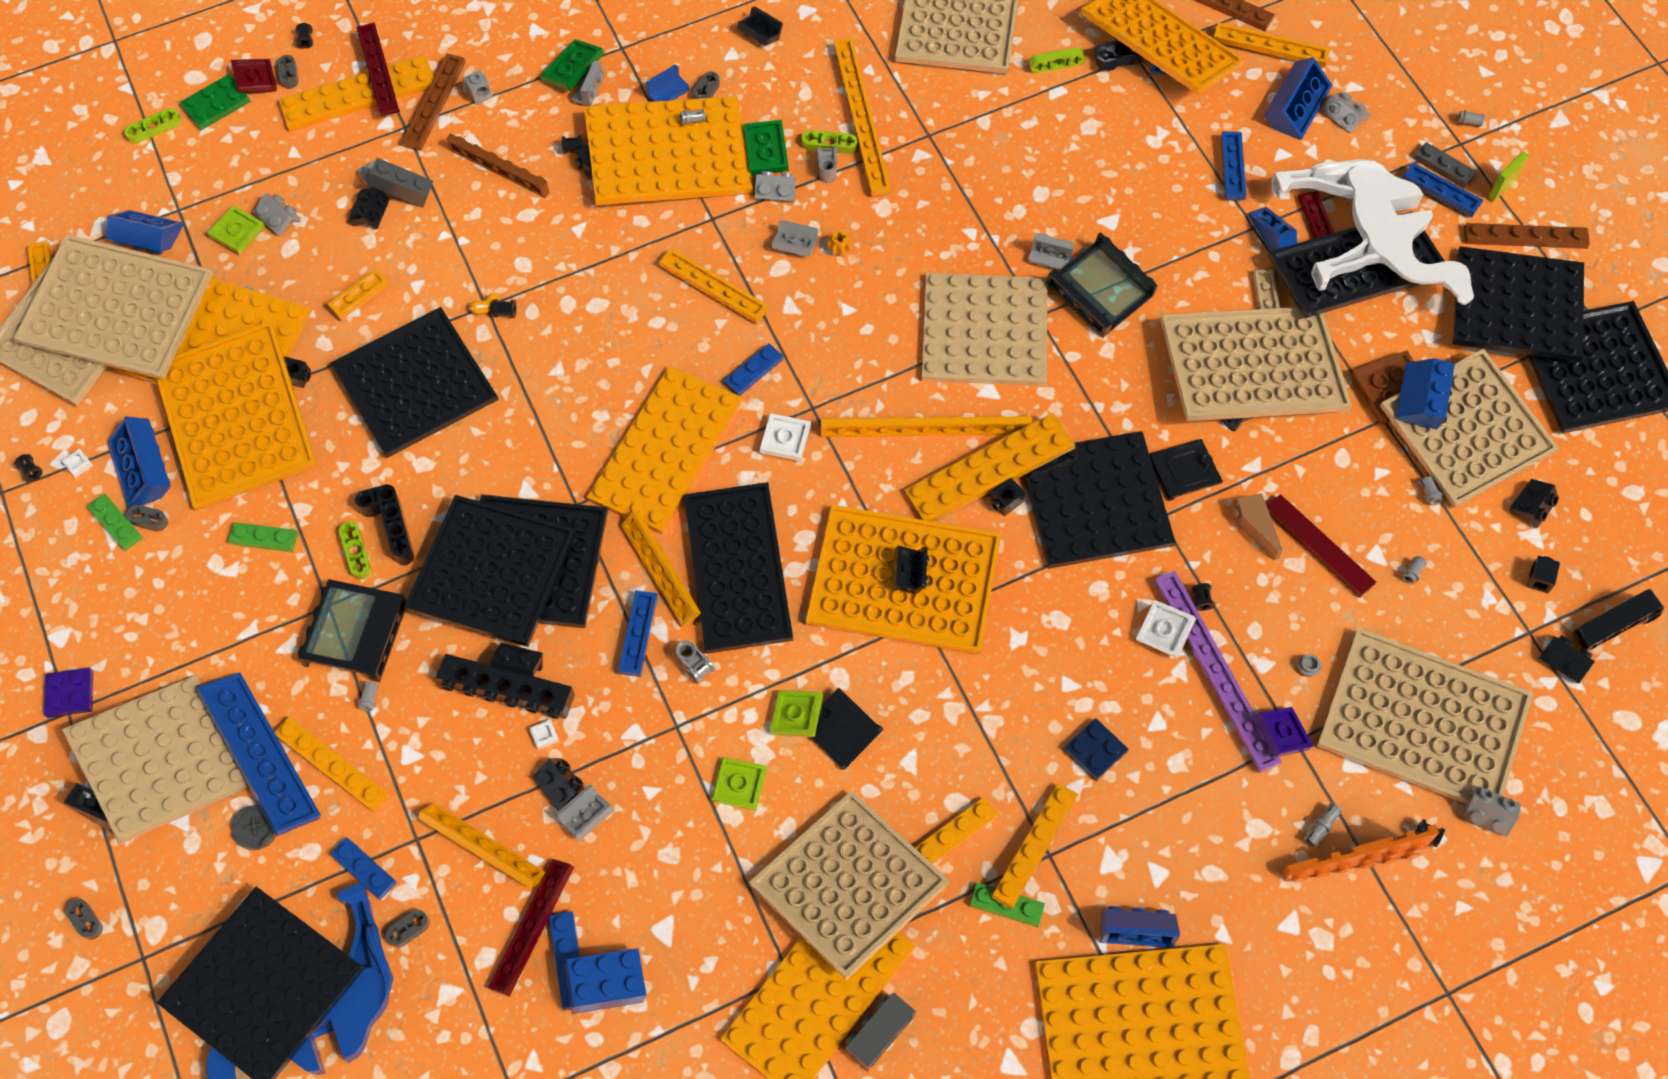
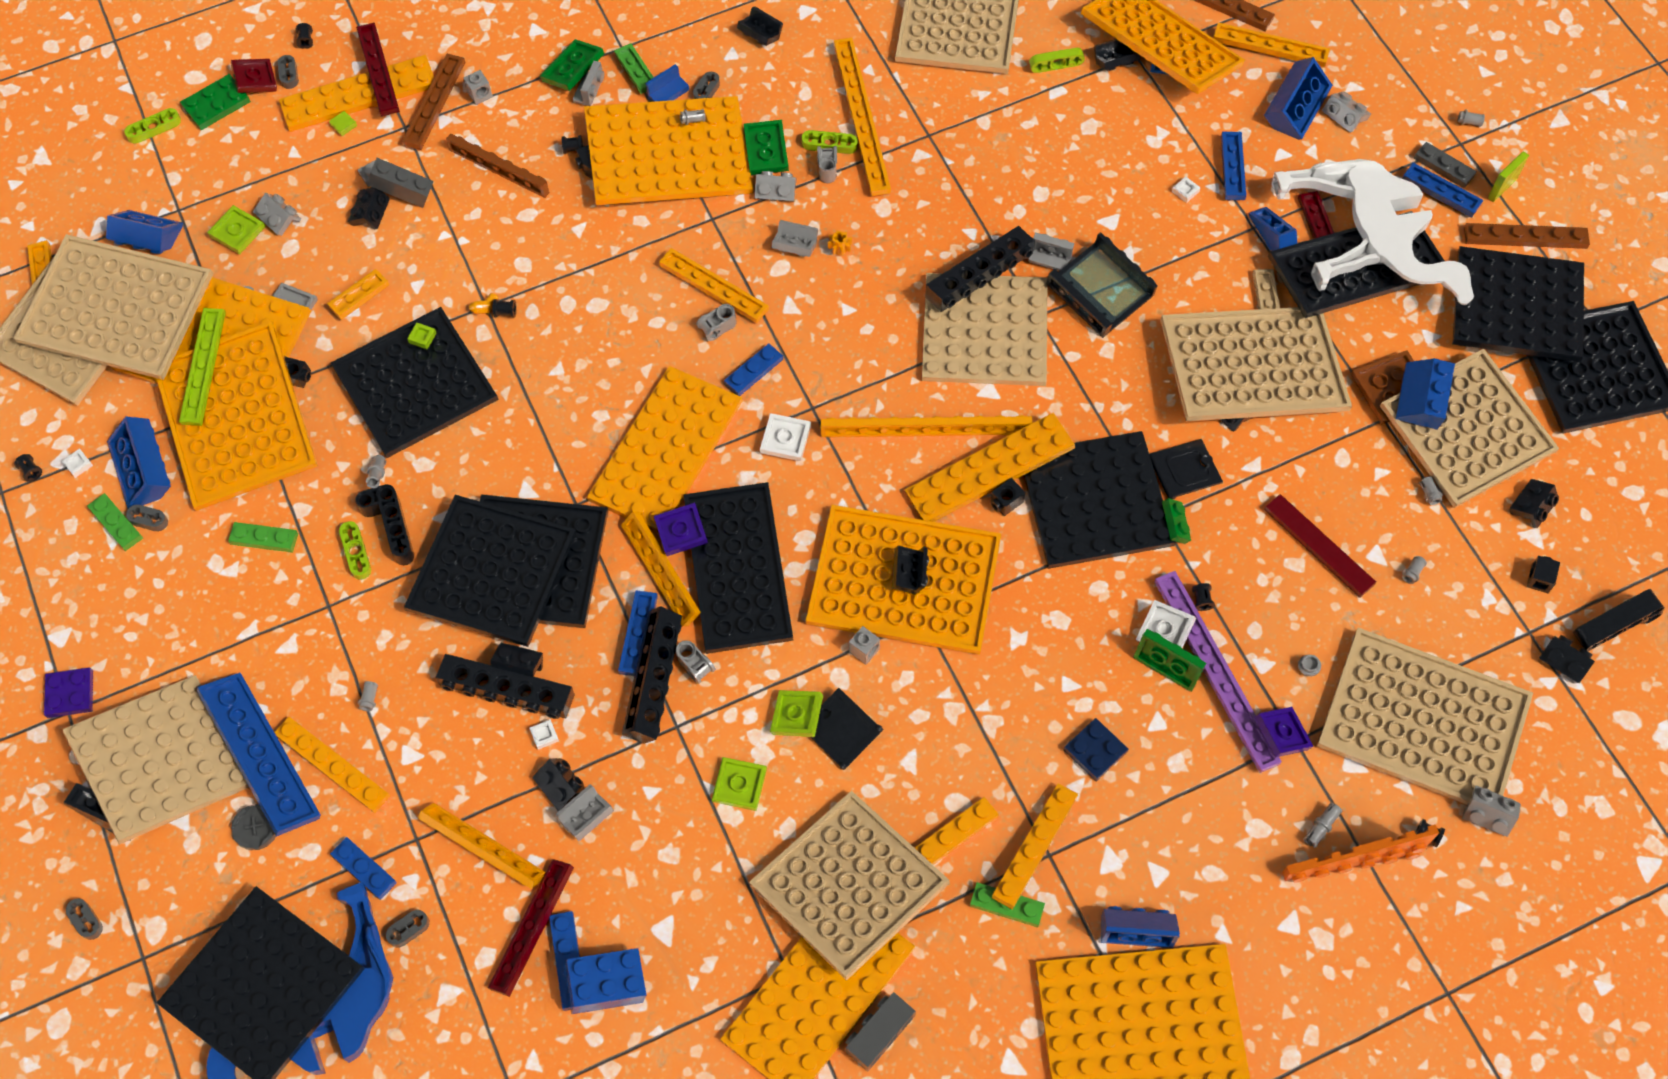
(202, 367): none -> lime tile
(295, 295): none -> light grey tile
(343, 123): none -> lime tile
(353, 628): panel -> none
(376, 471): none -> light grey pin
(421, 335): none -> lime plate
(634, 66): none -> bright green plate
(658, 638): none -> black brick
(680, 529): none -> dark purple plate
(714, 322): none -> light grey piece
(864, 645): none -> light grey brick
(979, 269): none -> black brick
(1169, 660): none -> green plate
(1176, 521): none -> green plate
(1186, 189): none -> white tile
(1257, 523): medium nougat slope -> none

